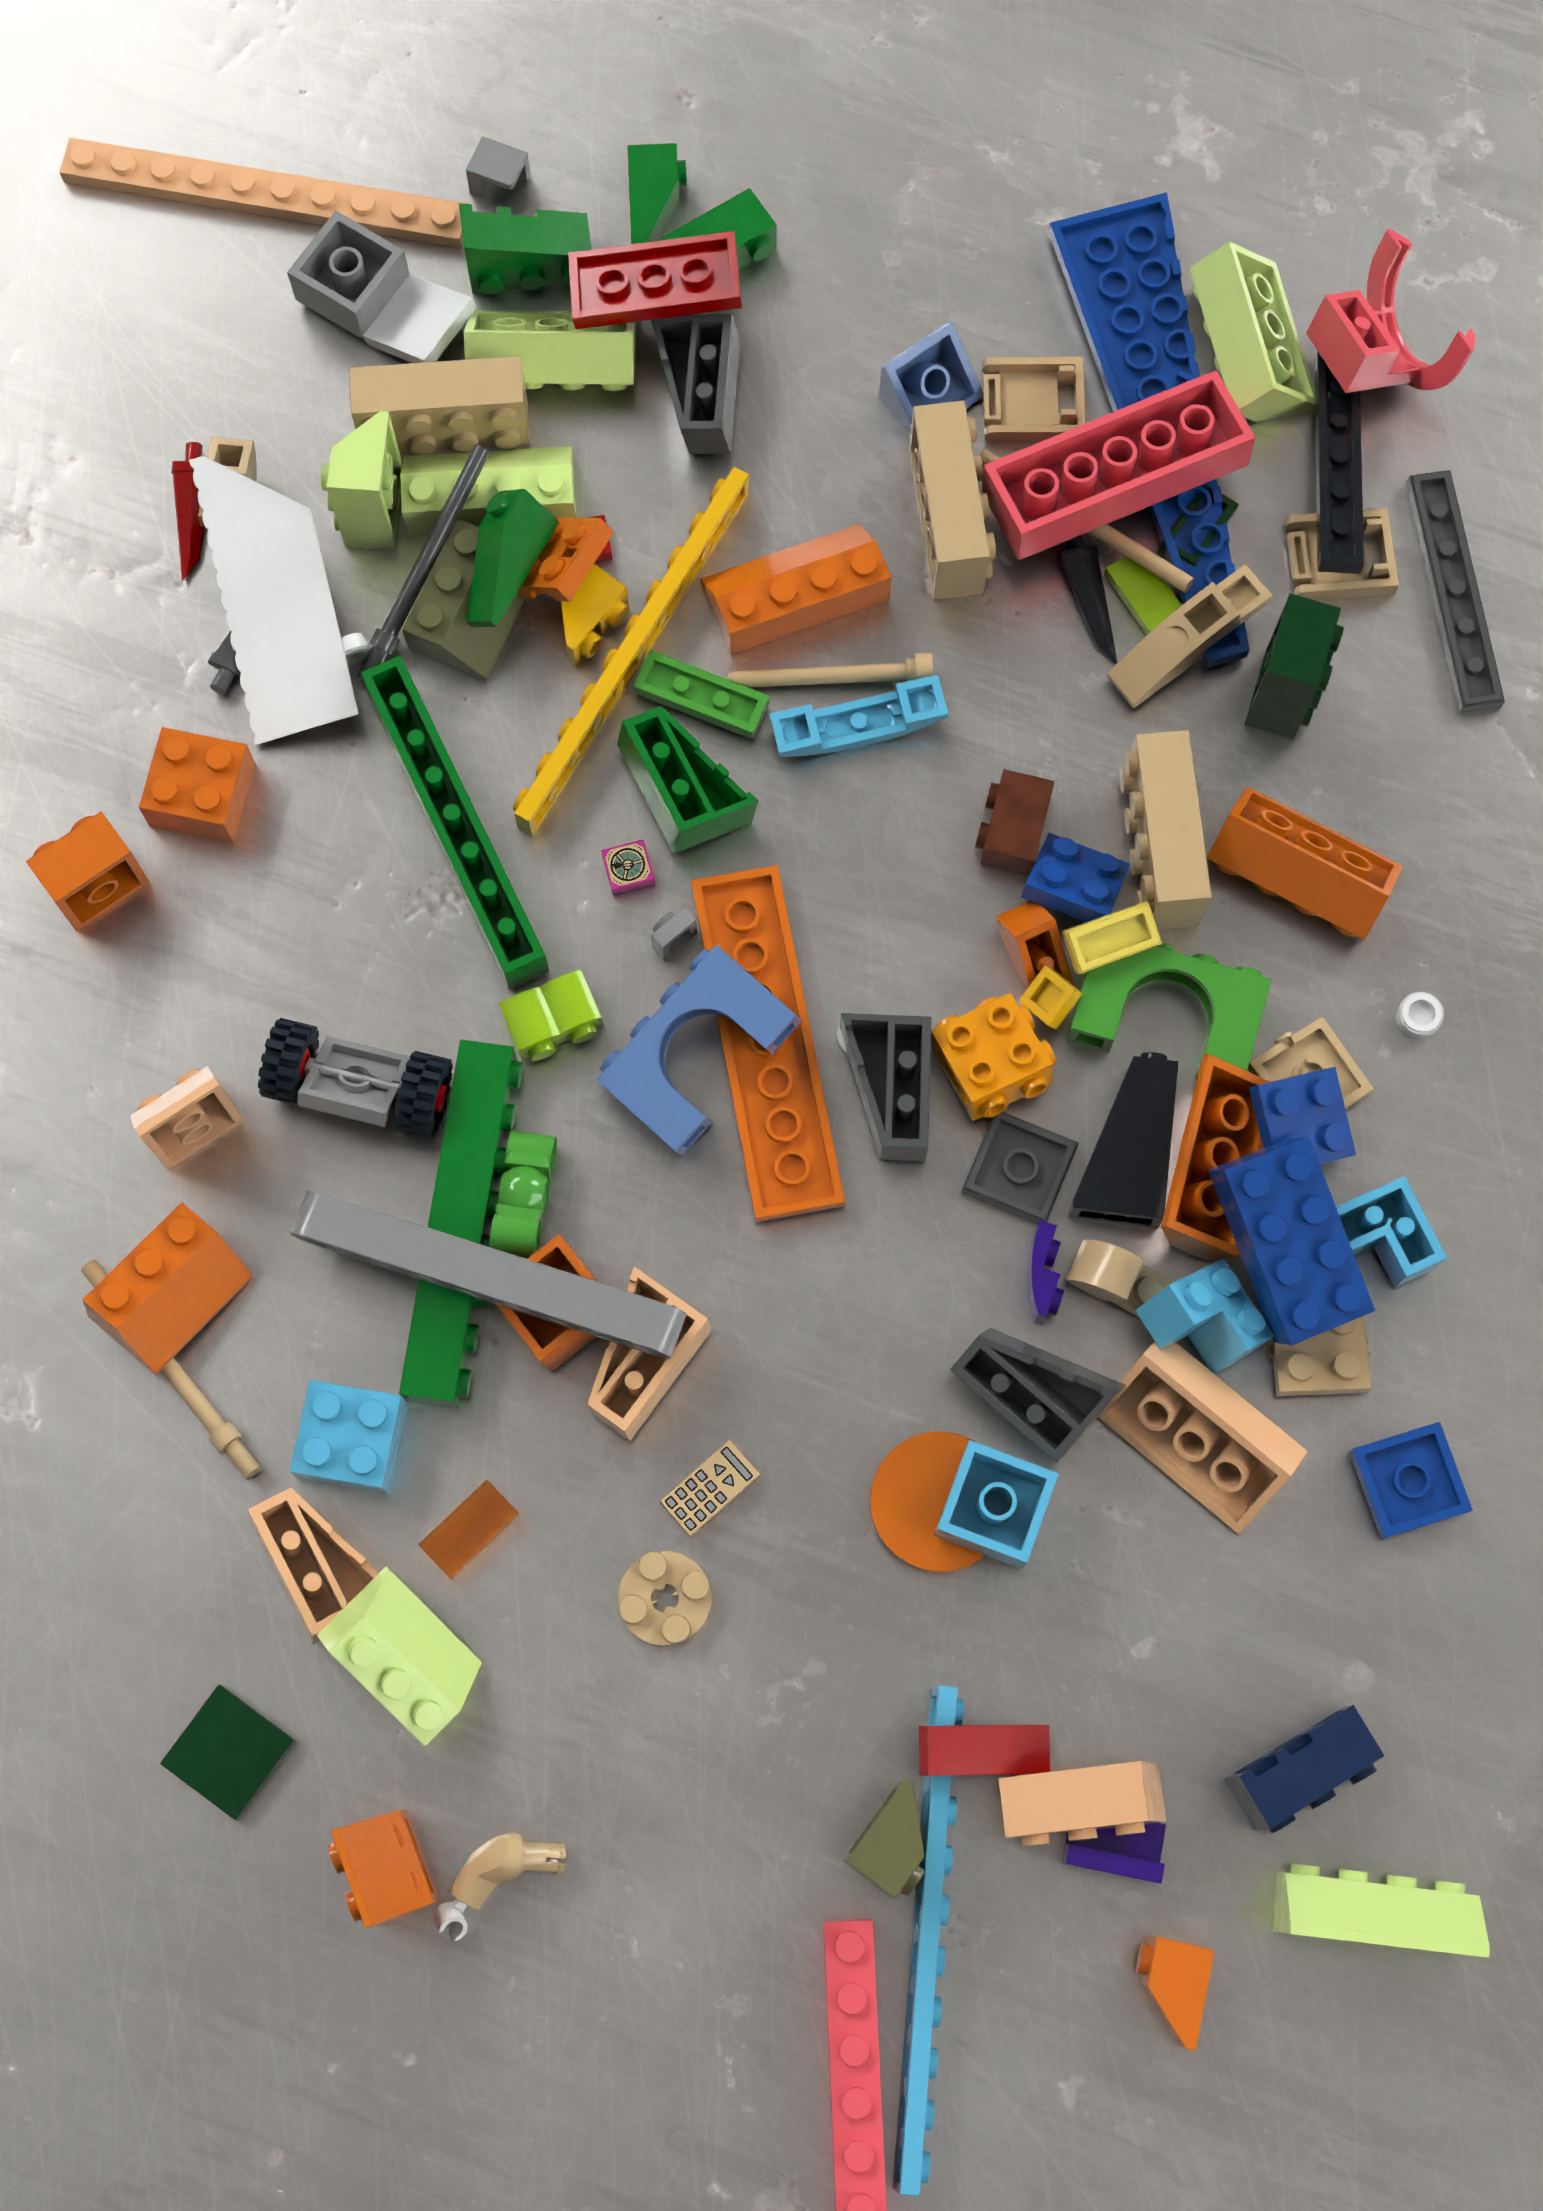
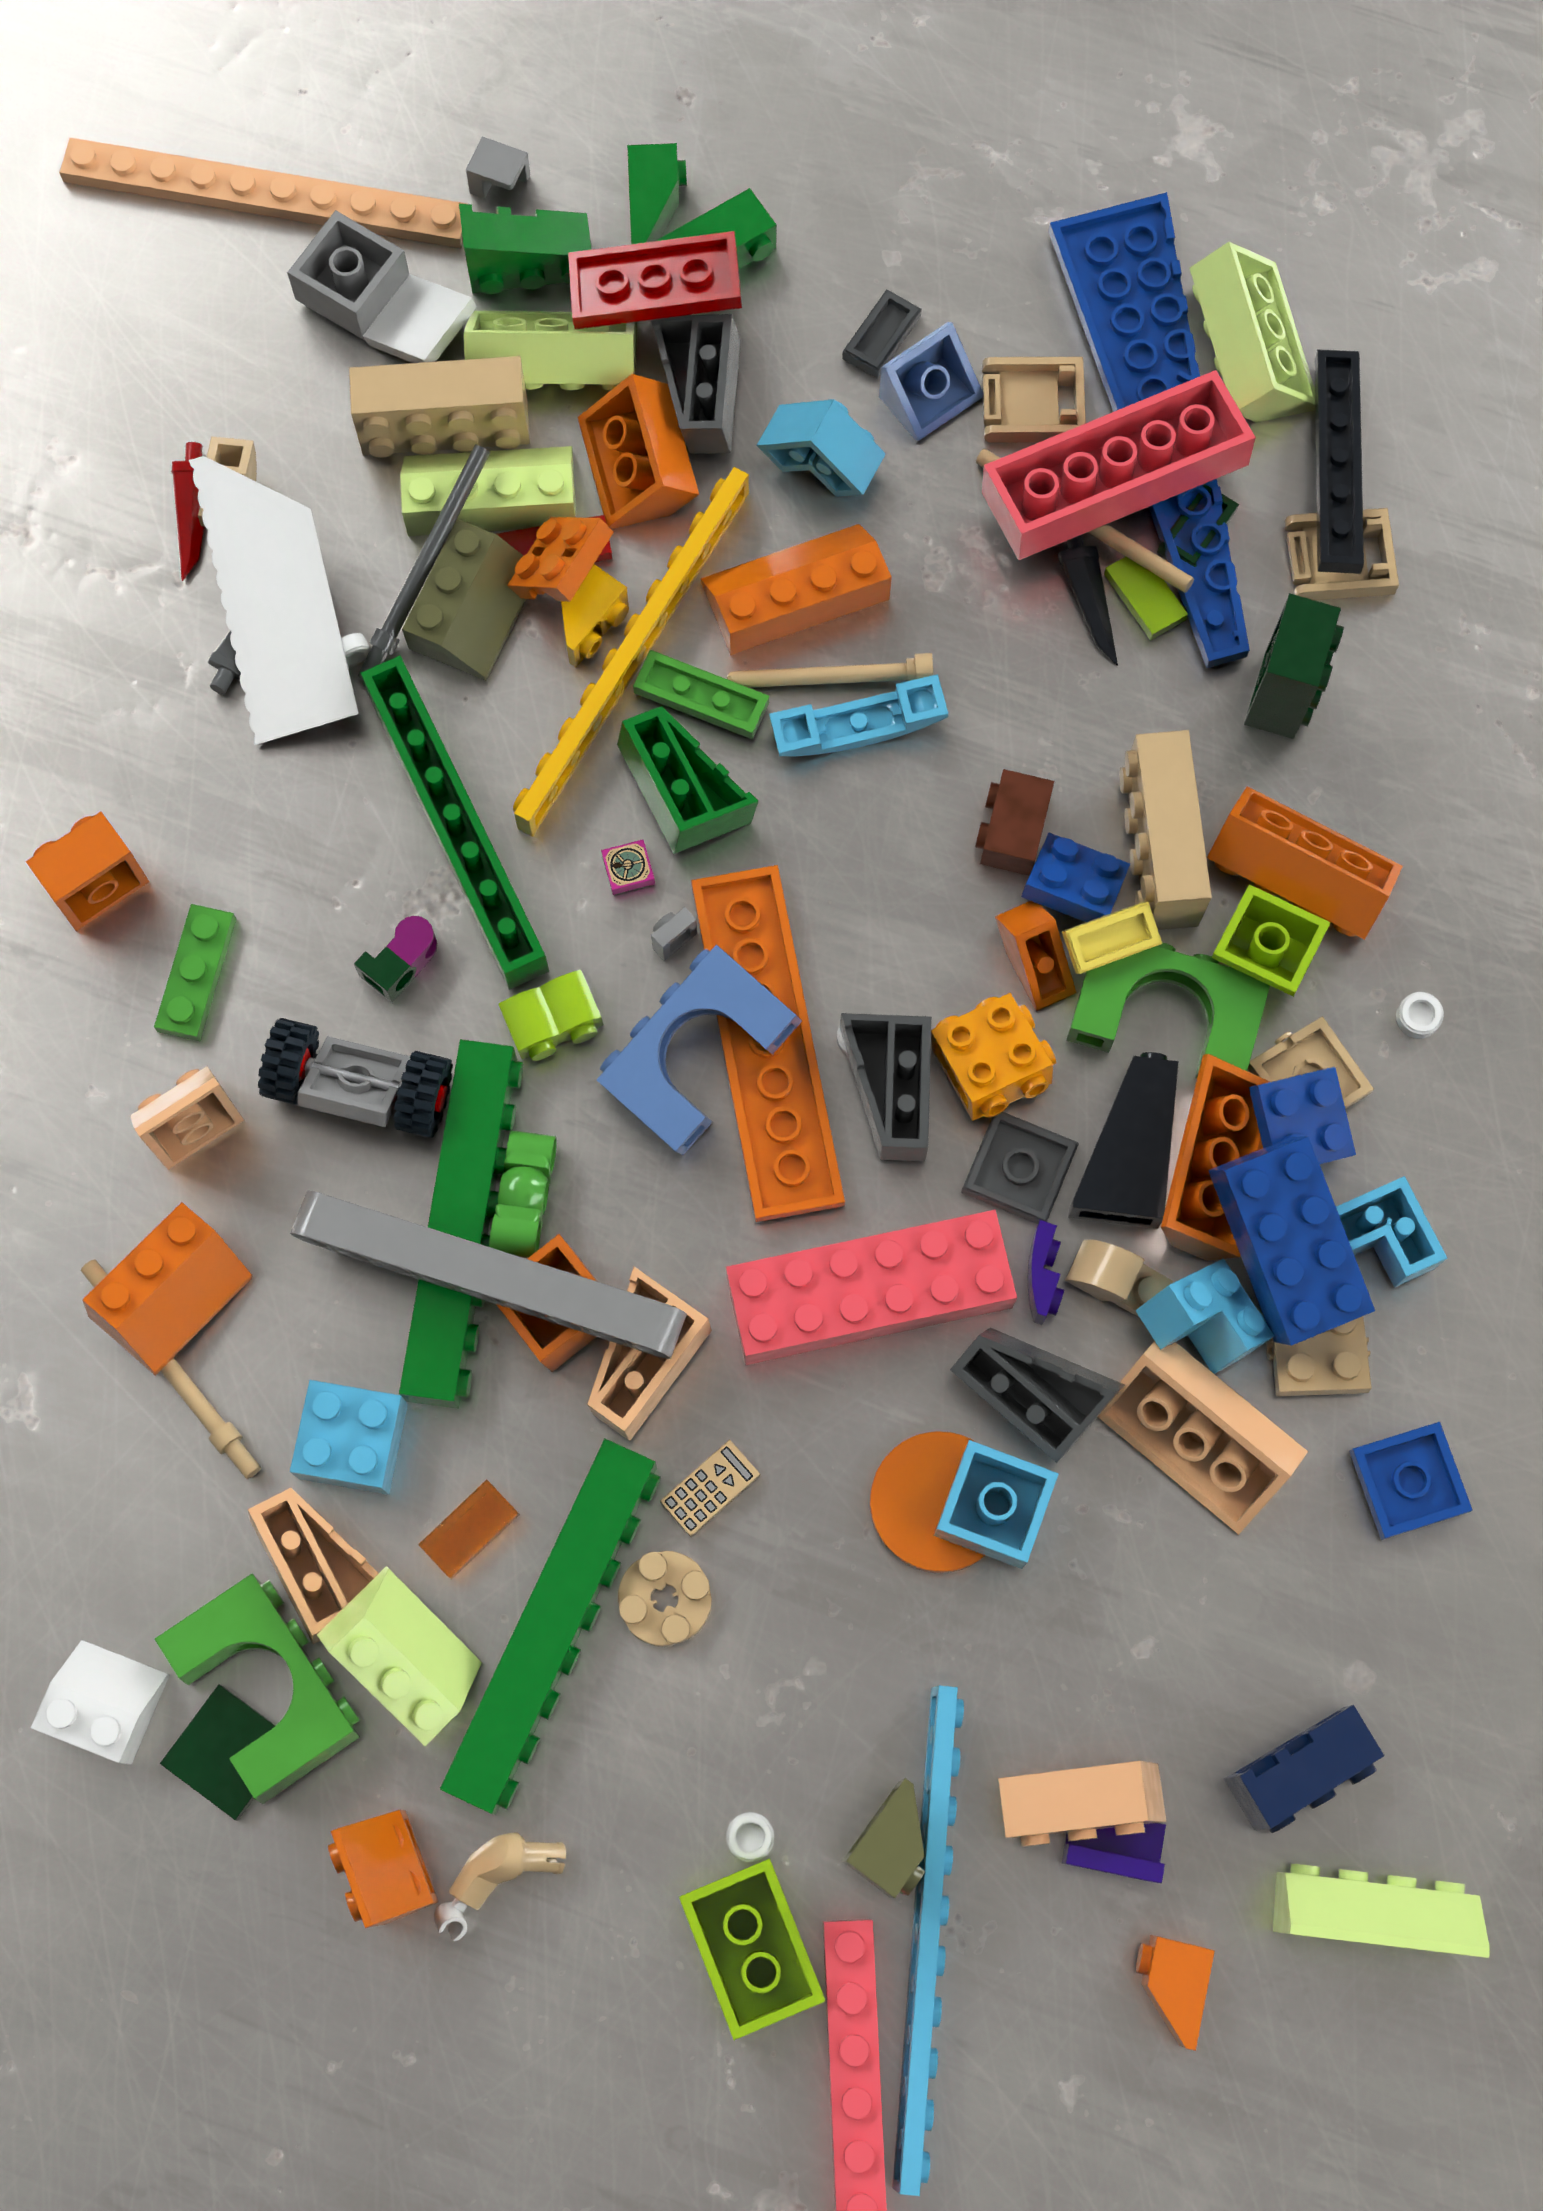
(101, 1702): none -> white slope
(195, 972): none -> bright green plate
(197, 785): orange brick -> none
(315, 1721): none -> bright green arch
(366, 485): yellowish green slope -> none
(400, 959): none -> leg
(506, 550): green slope -> none
(550, 1627): none -> green brick
(637, 453): none -> orange slope
(750, 1837): none -> white tile
(752, 1949): none -> lime brick
(826, 442): none -> medium azure brick
(870, 1287): none -> coral brick
(881, 333): none -> dark grey tile
(951, 500): tan brick -> none
(983, 1750): red tile -> none
(1050, 997): yellow plate -> none
(1187, 634): tan slope -> none
(1271, 940): none -> lime slope
(1363, 339): coral piece -> none
(1455, 592): dark grey tile -> none

